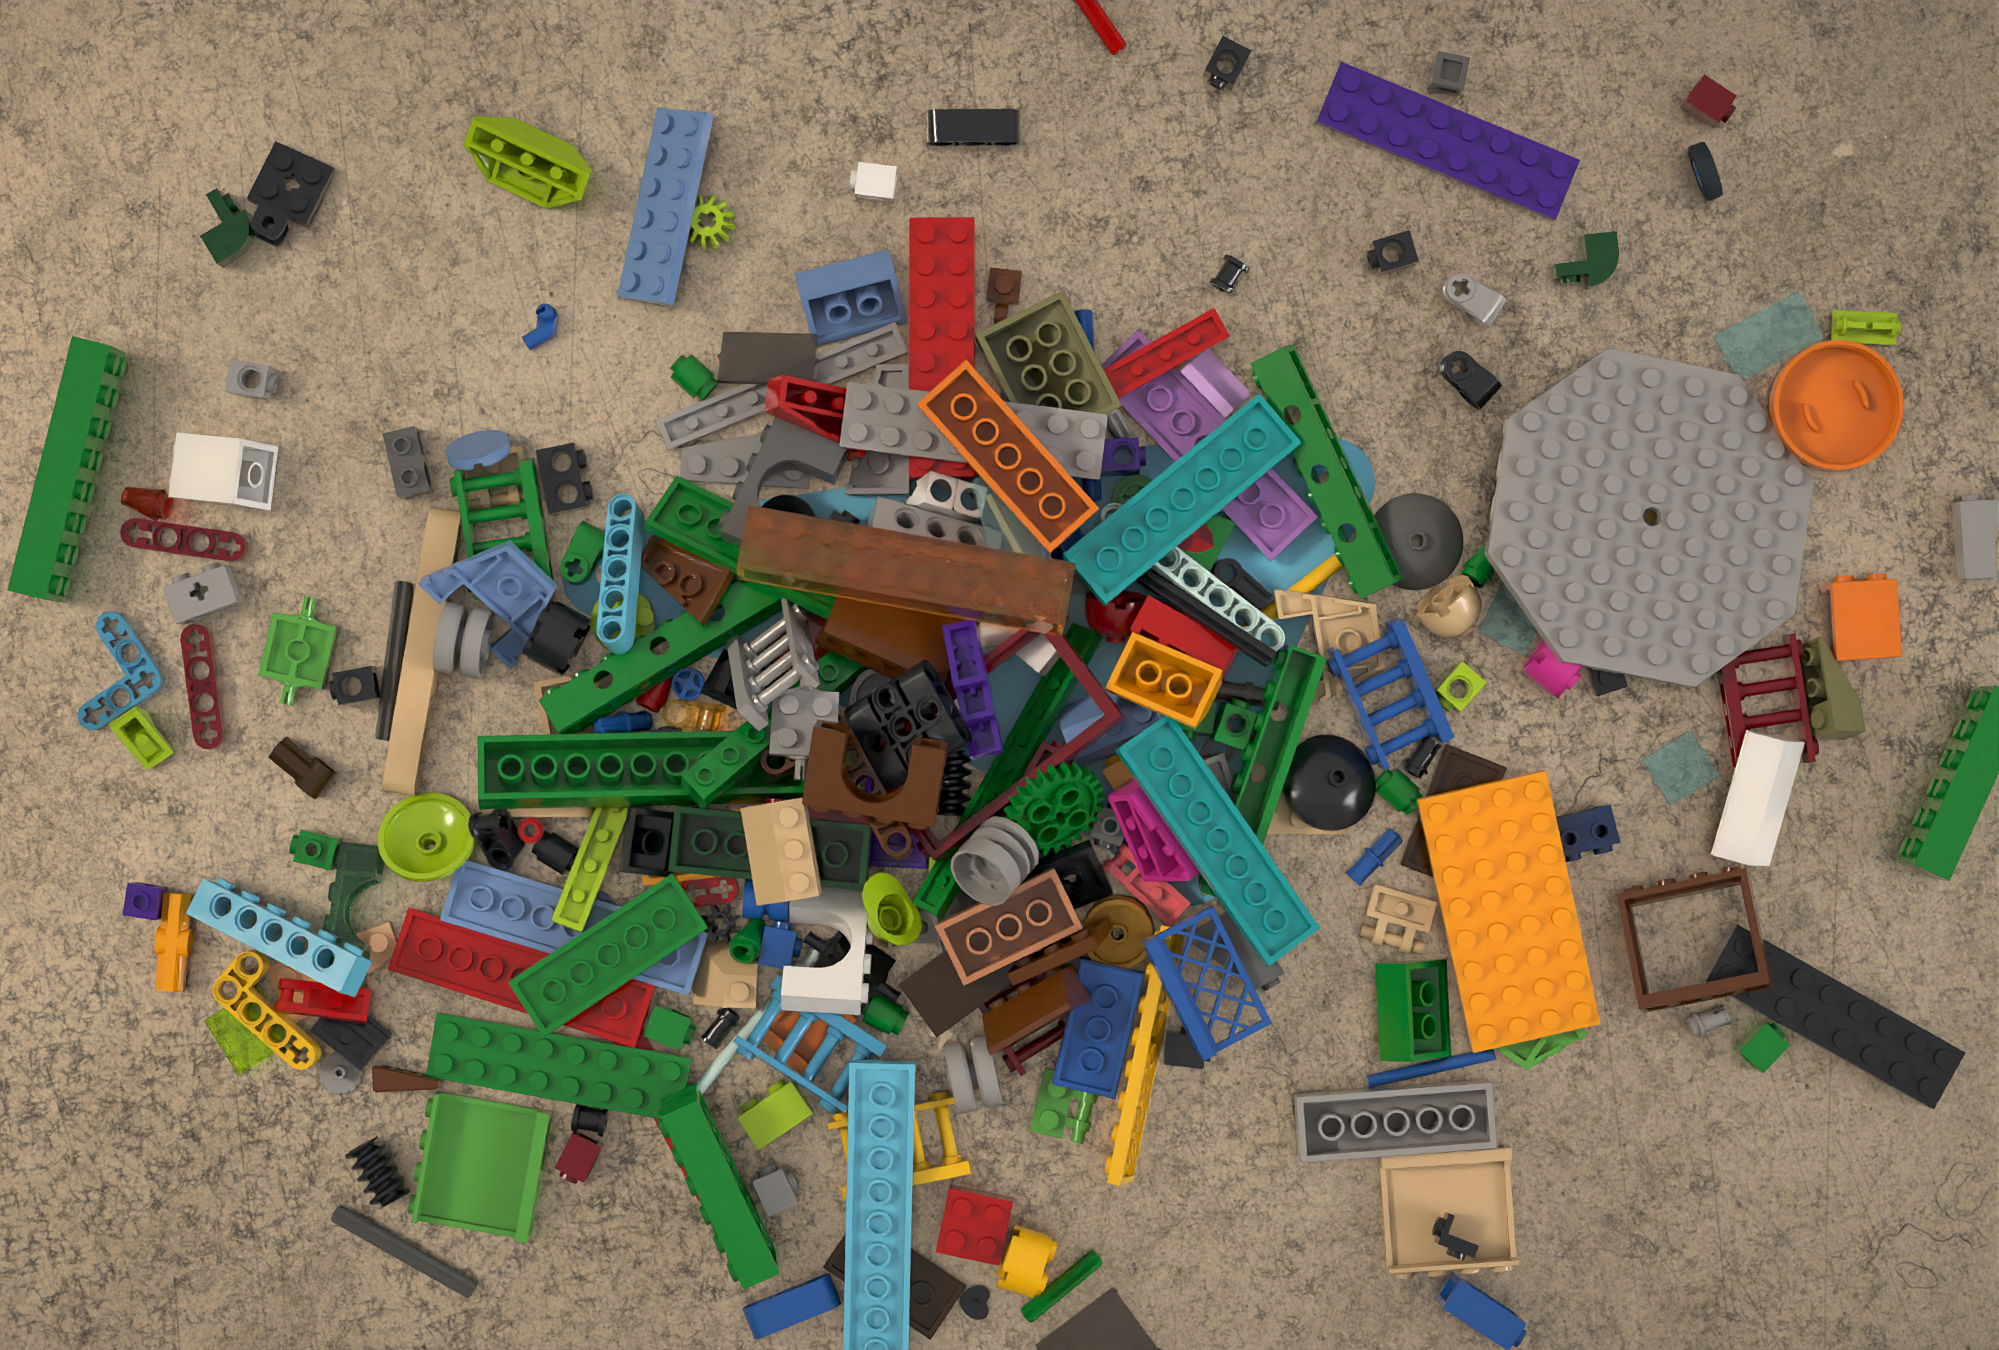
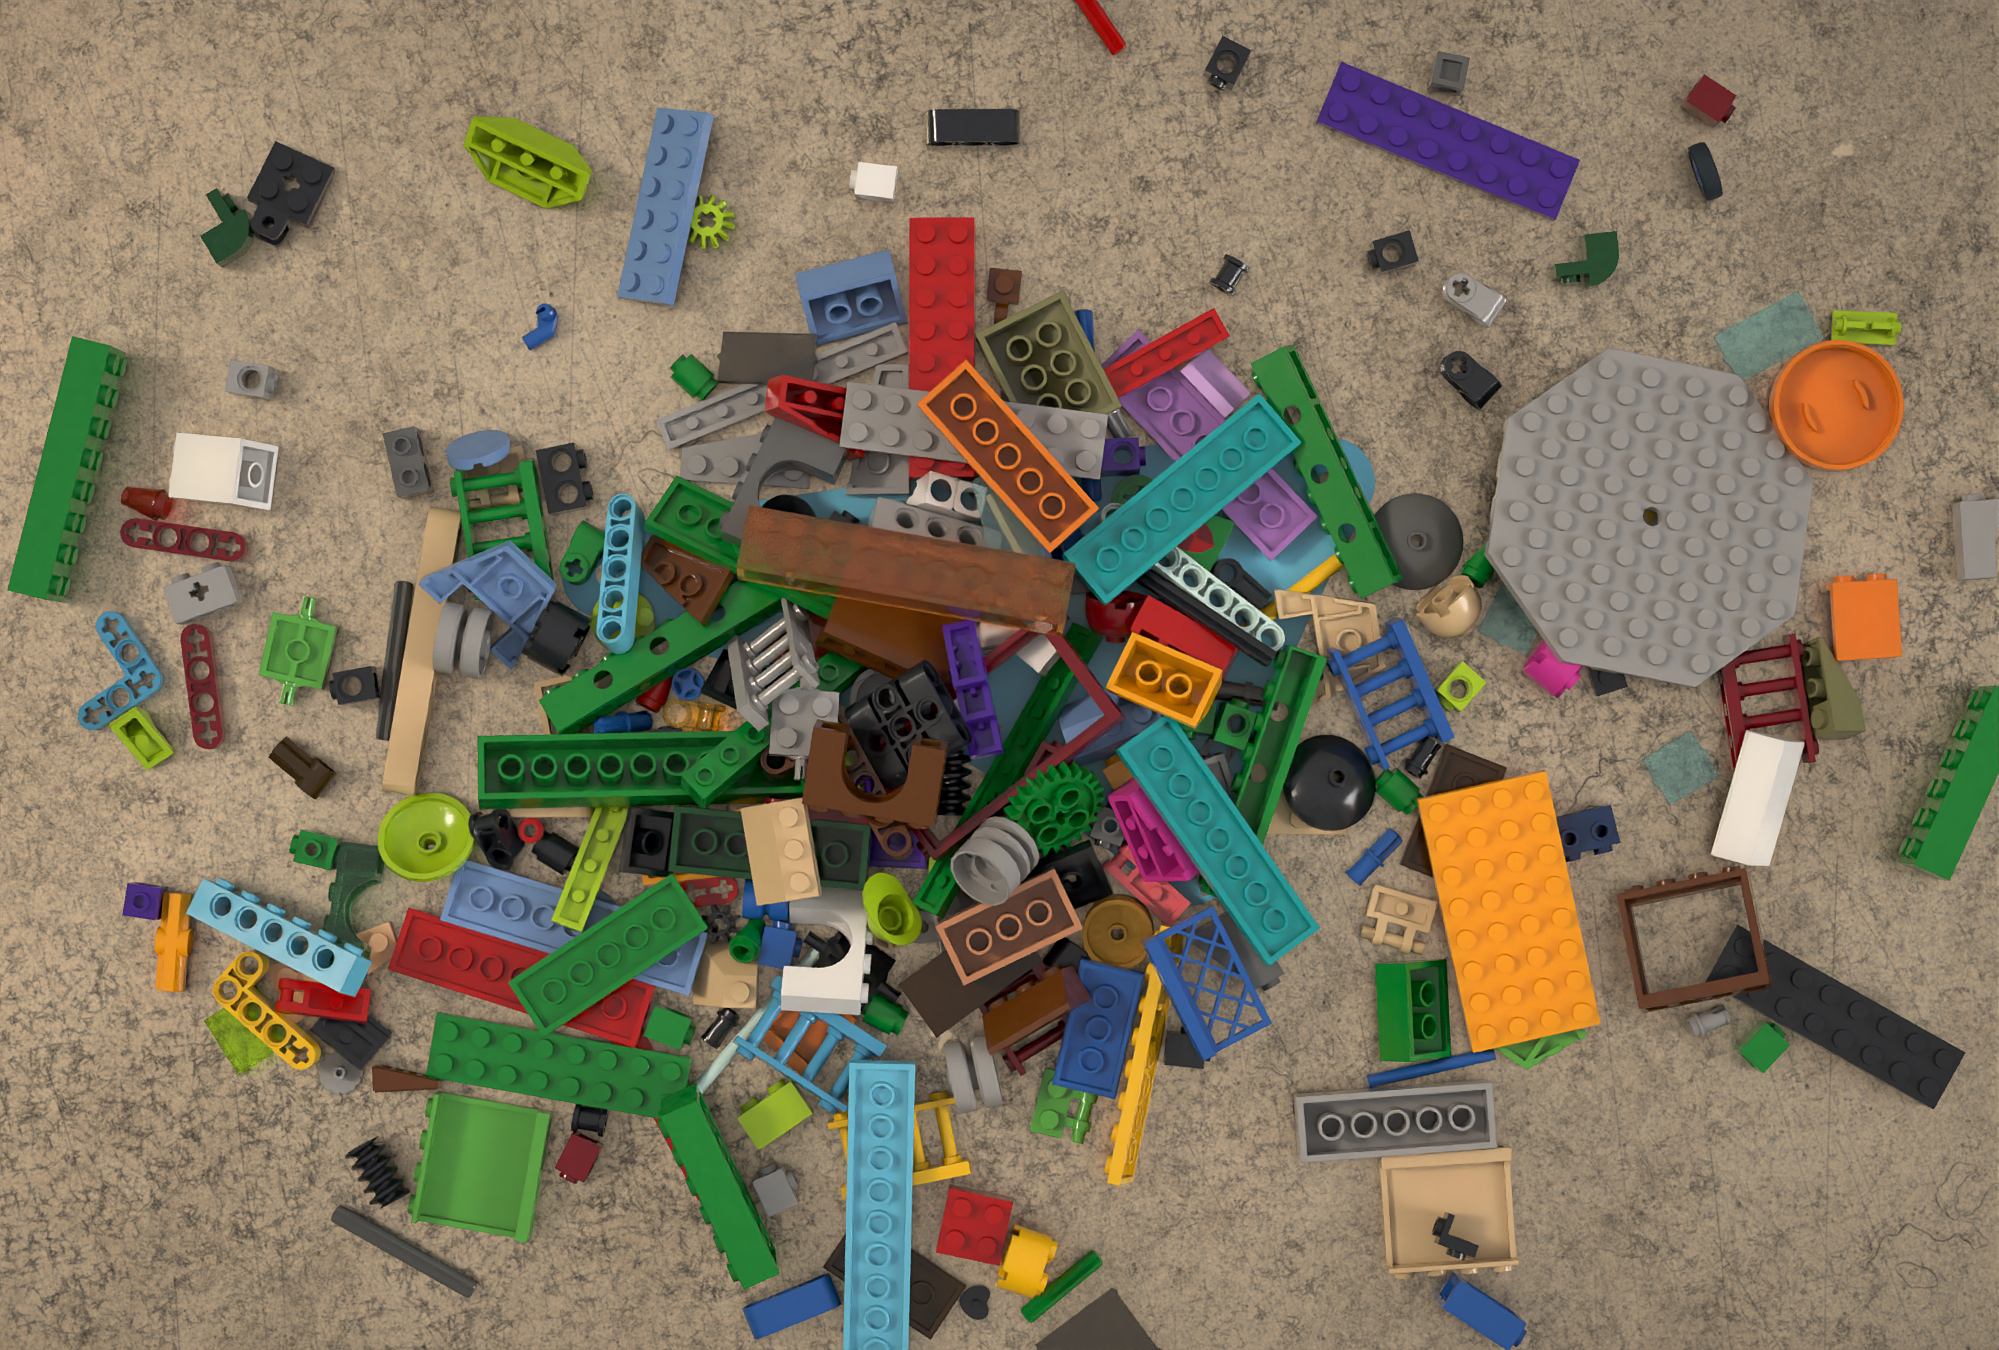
(1060, 951): reddish brown wing -> none

